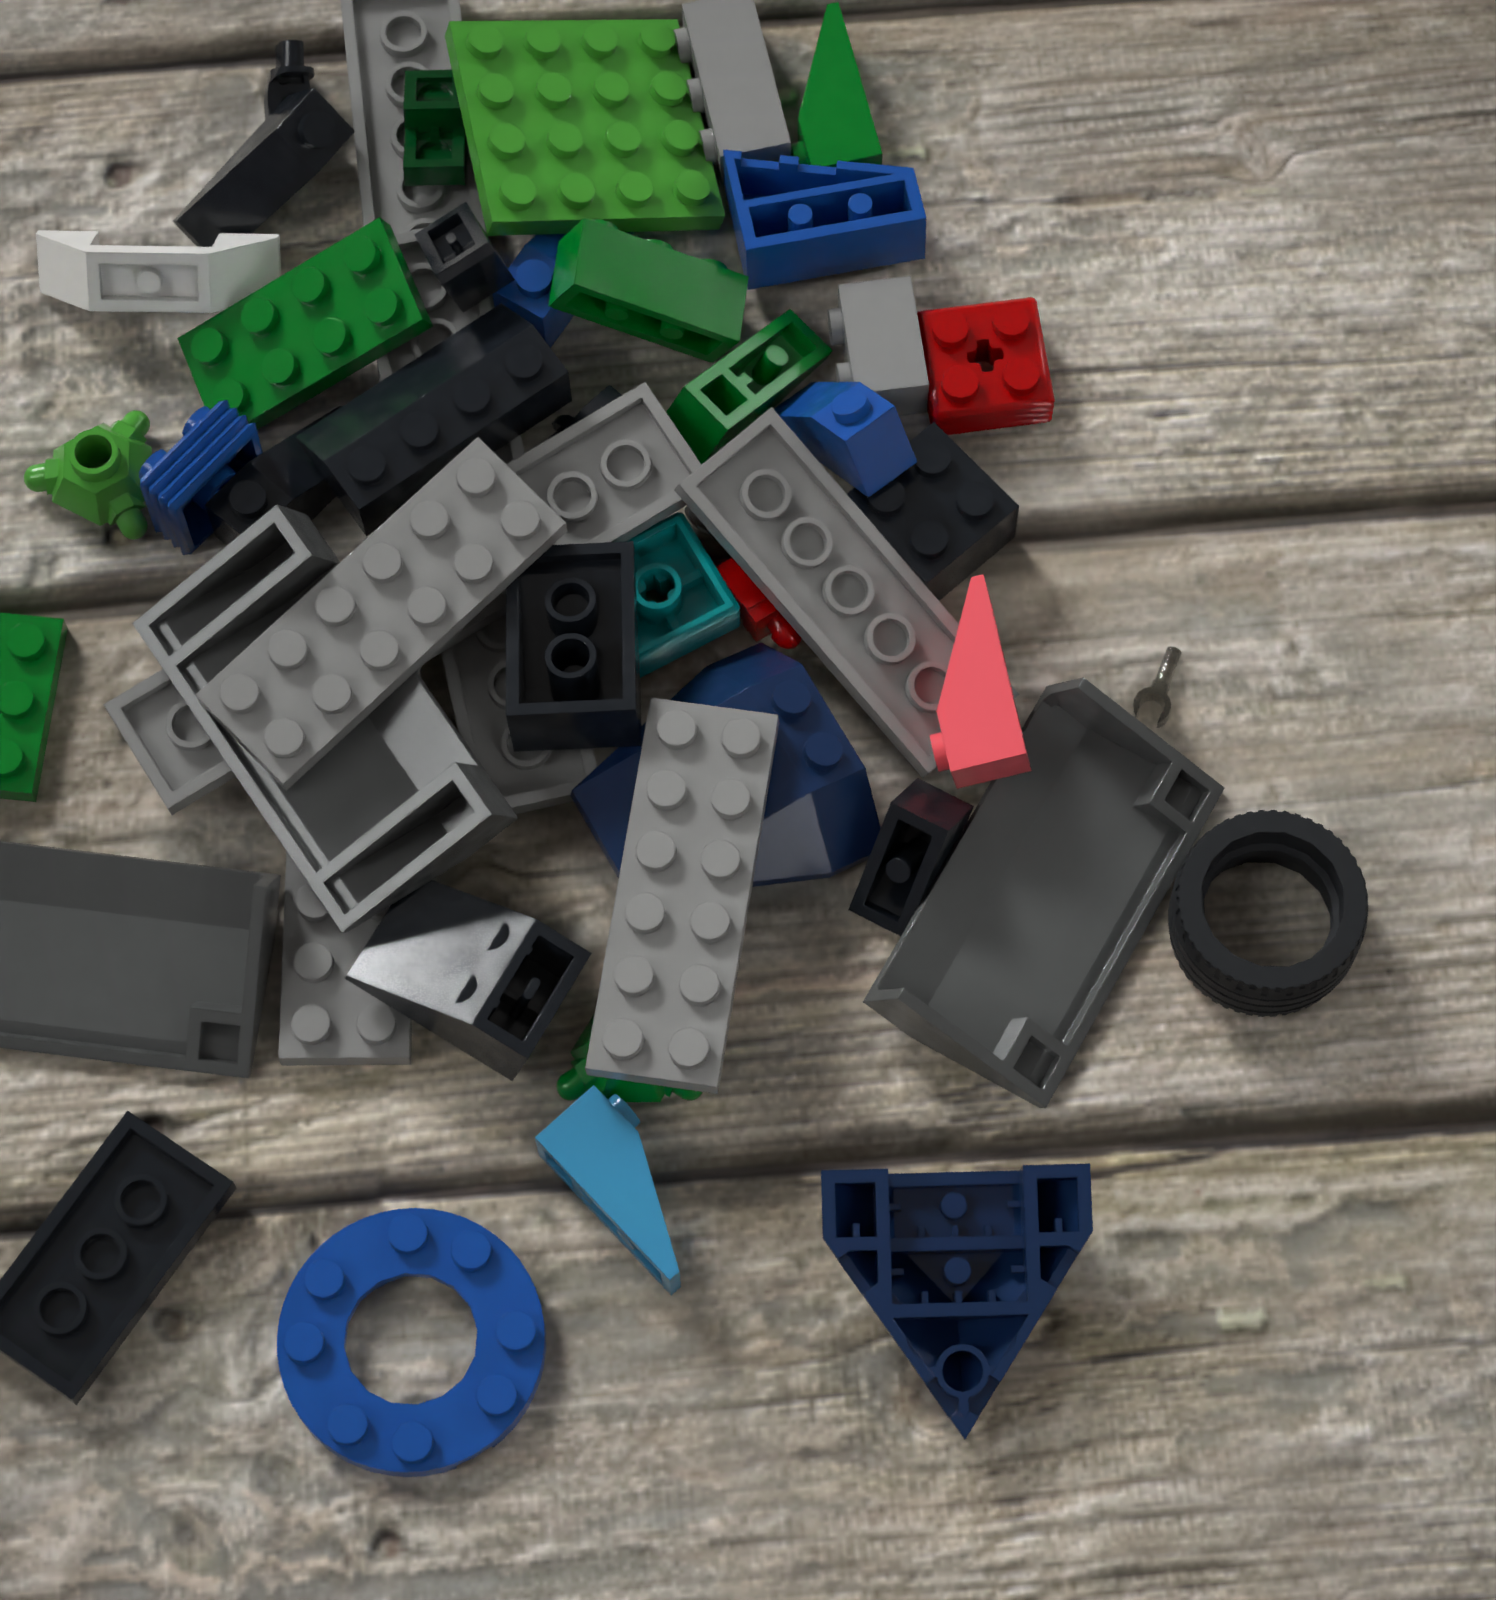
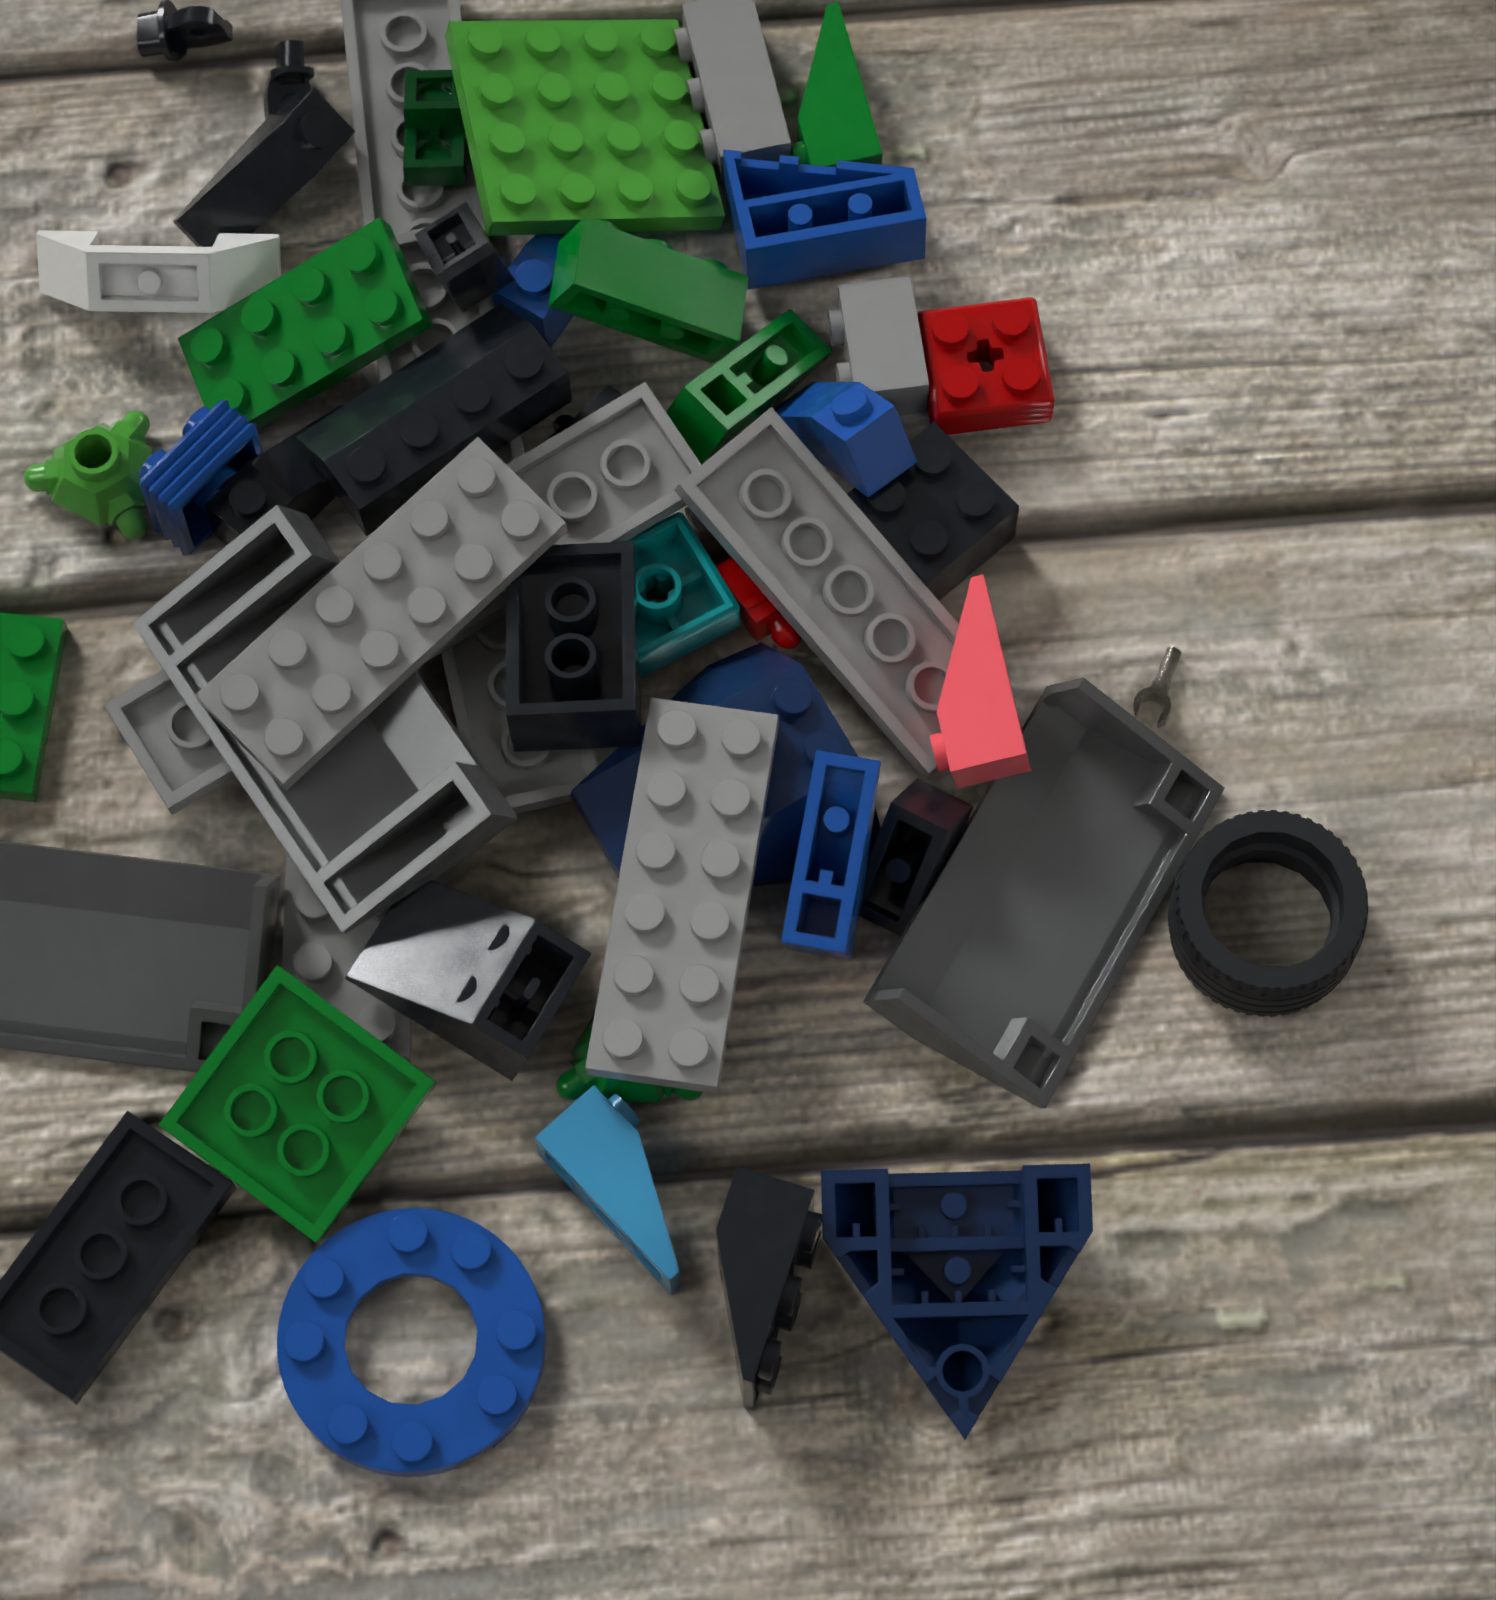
(175, 31): none -> black piece
(298, 1104): none -> green plate
(761, 1243): none -> black slope
(832, 856): none -> blue slope

